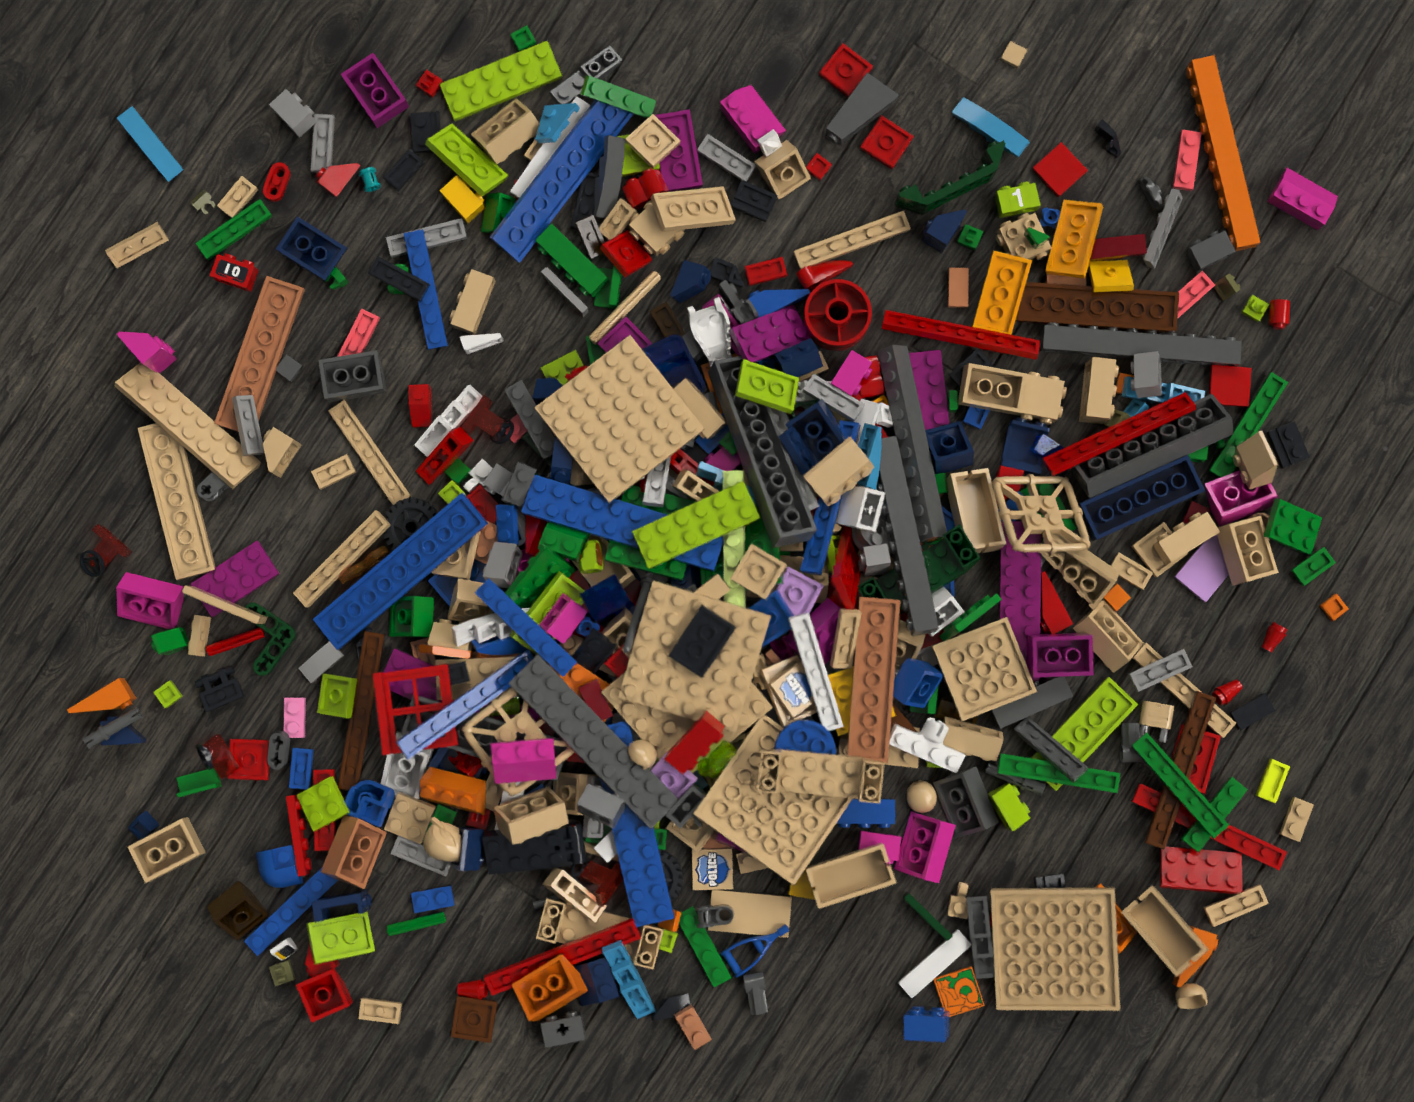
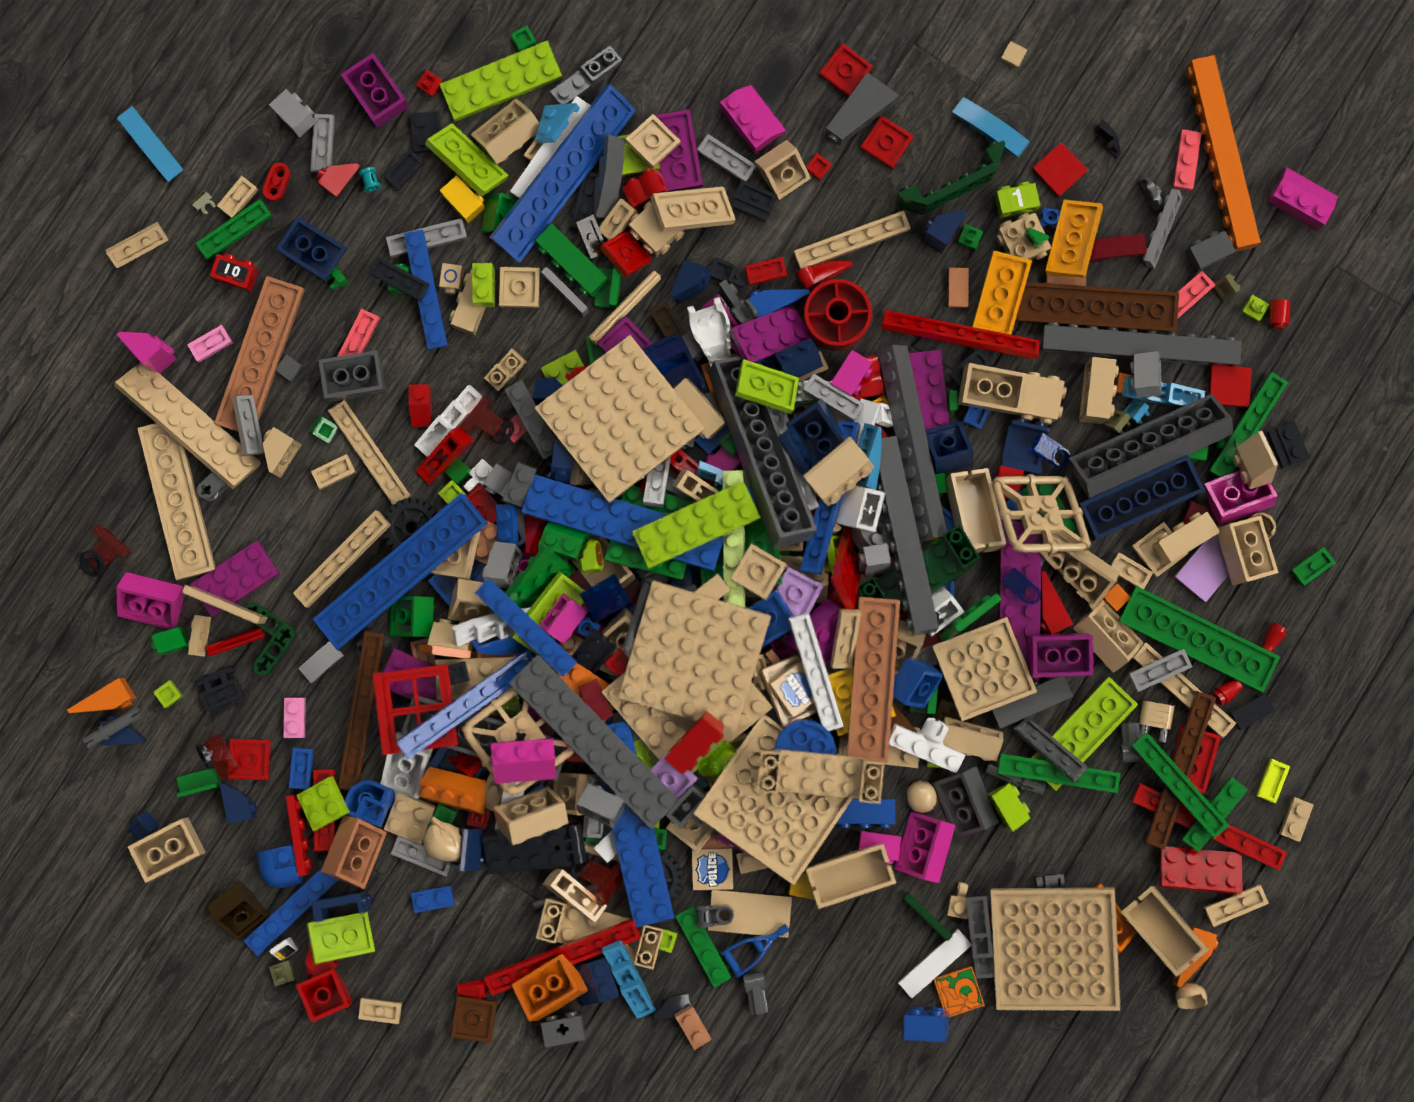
(210, 343): none -> bright pink plate
(237, 804): none -> dark blue slope
(281, 750): dark grey beam -> none
(323, 429): none -> green slope
(337, 696): lime plate -> none
(371, 559): clear orange tile -> none
(417, 923): green axle -> none
(451, 278): none -> tan brick
(474, 343): white slope -> none
(483, 284): none -> lime brick
(505, 369): none -> tan slope
(519, 287): none -> tan plate
(618, 97): green plate -> none
(642, 753): tan hair -> none
(671, 924): orange tile -> none
(702, 641): black tile -> none
(769, 143): white tile -> none
(1018, 583): none -> clear blue piece
(1110, 276): yellow plate -> none
(1119, 433): red plate -> none
(1199, 639): none -> green plate
(1292, 526): green plate -> none
(1334, 607): orange tile -> none

